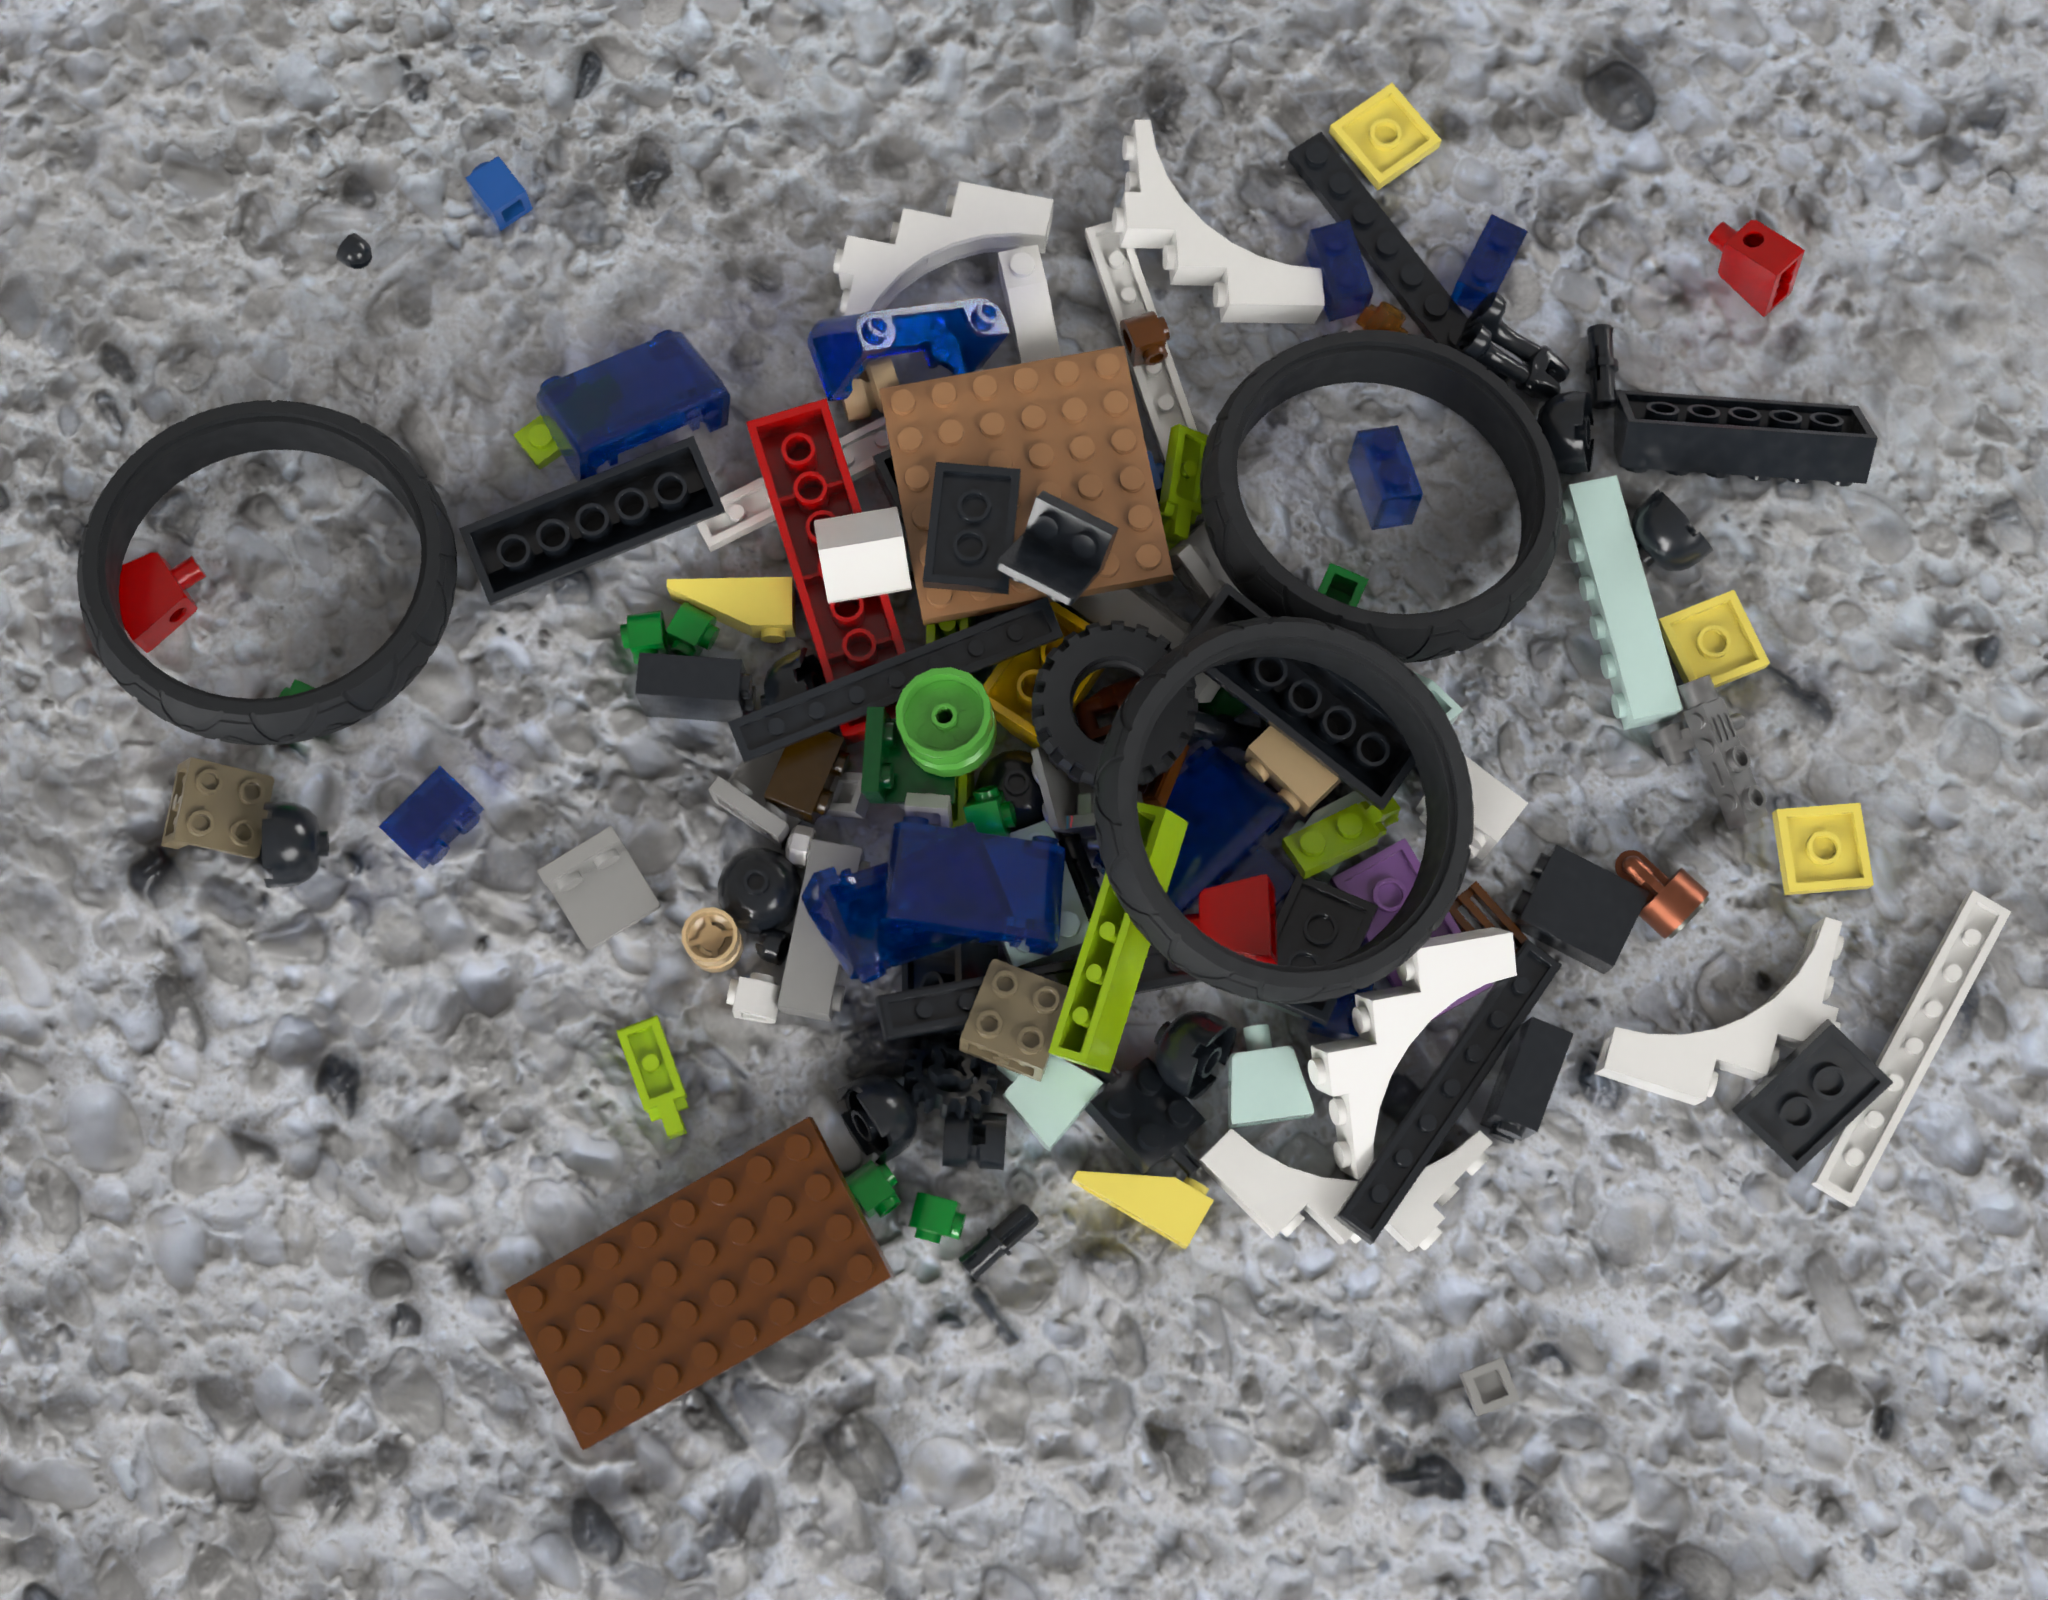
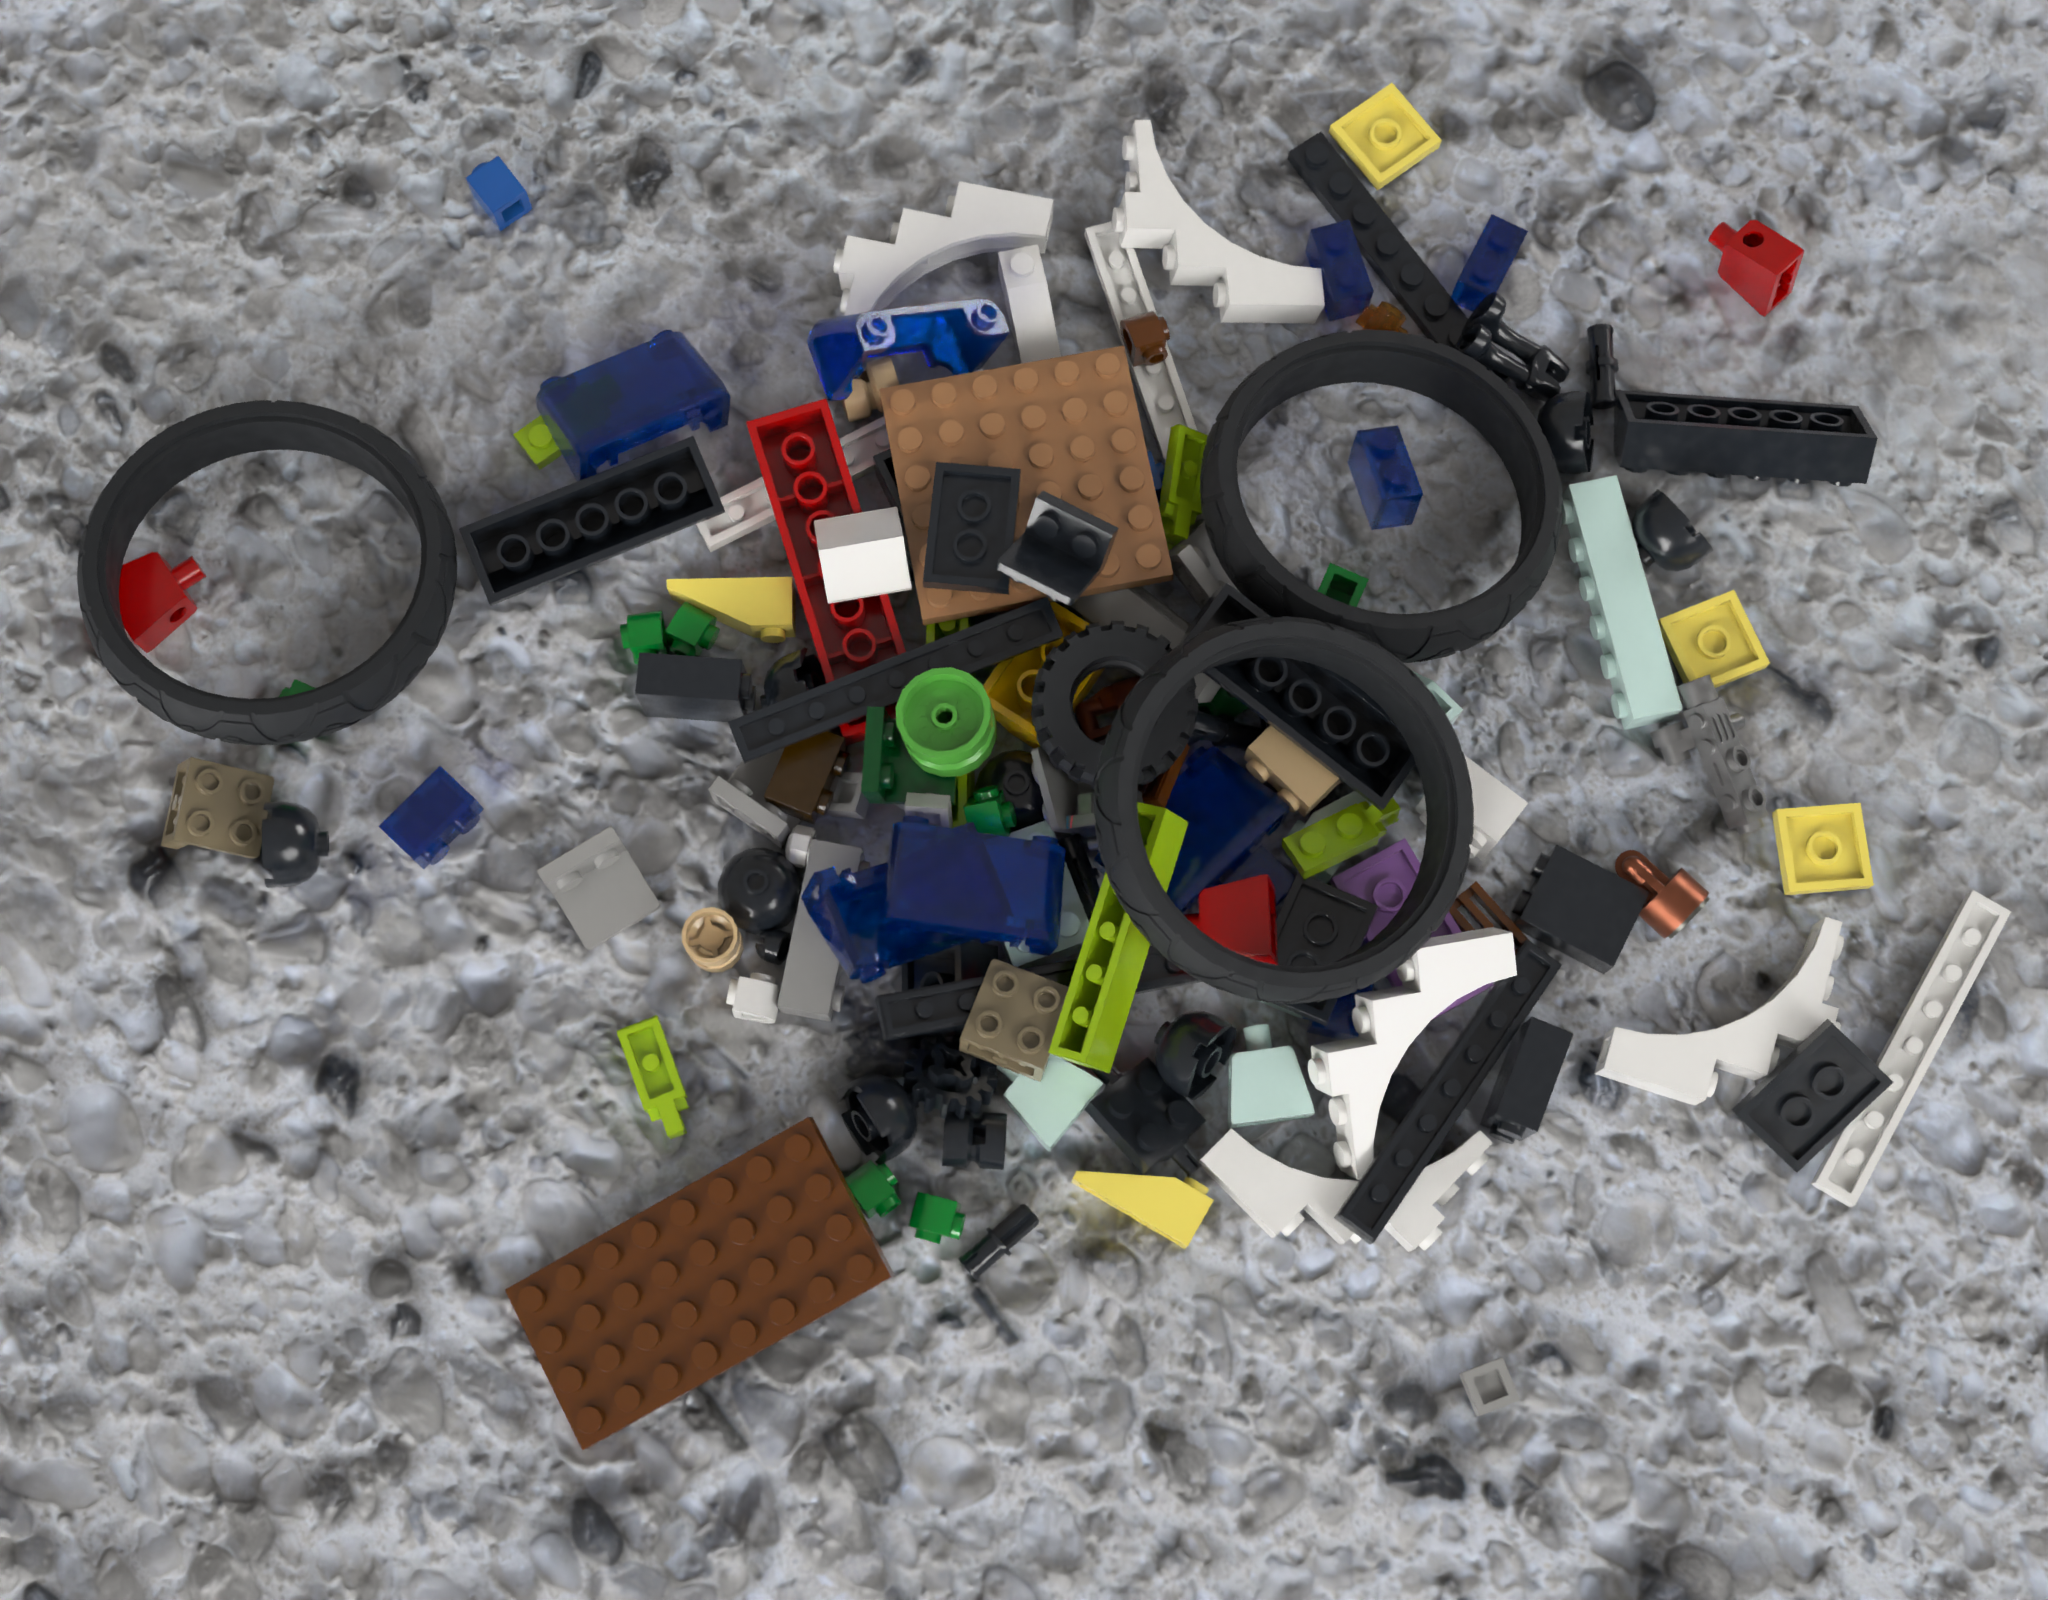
(354, 252): black hinge -> none

